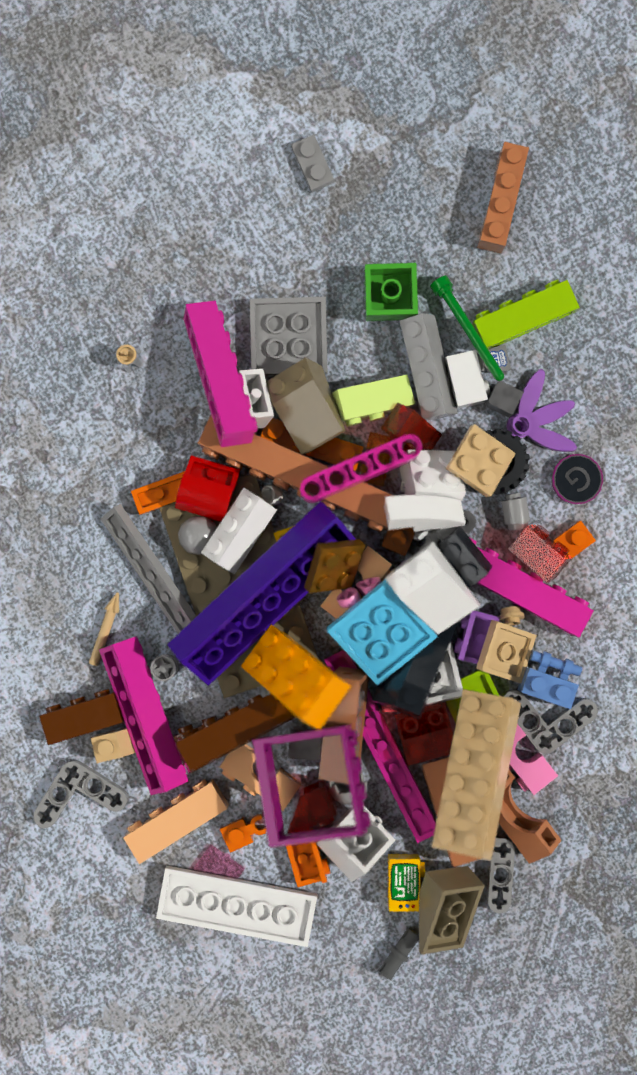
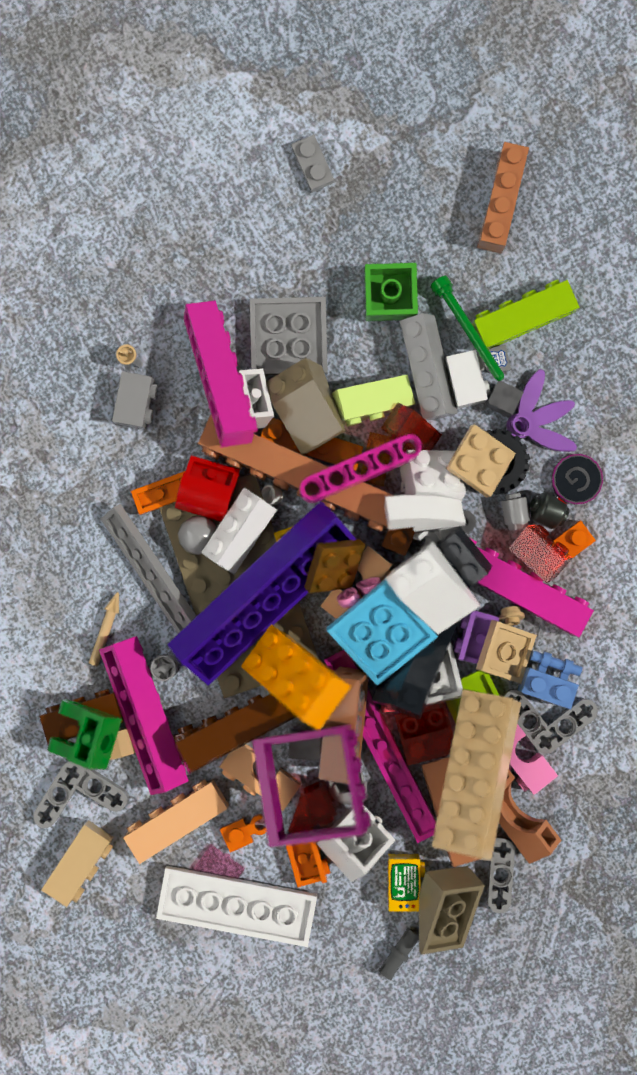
(78, 864): none -> tan brick
(94, 738): none -> green brick
(134, 400): none -> light grey brick
(549, 510): none -> pearl dark grey head

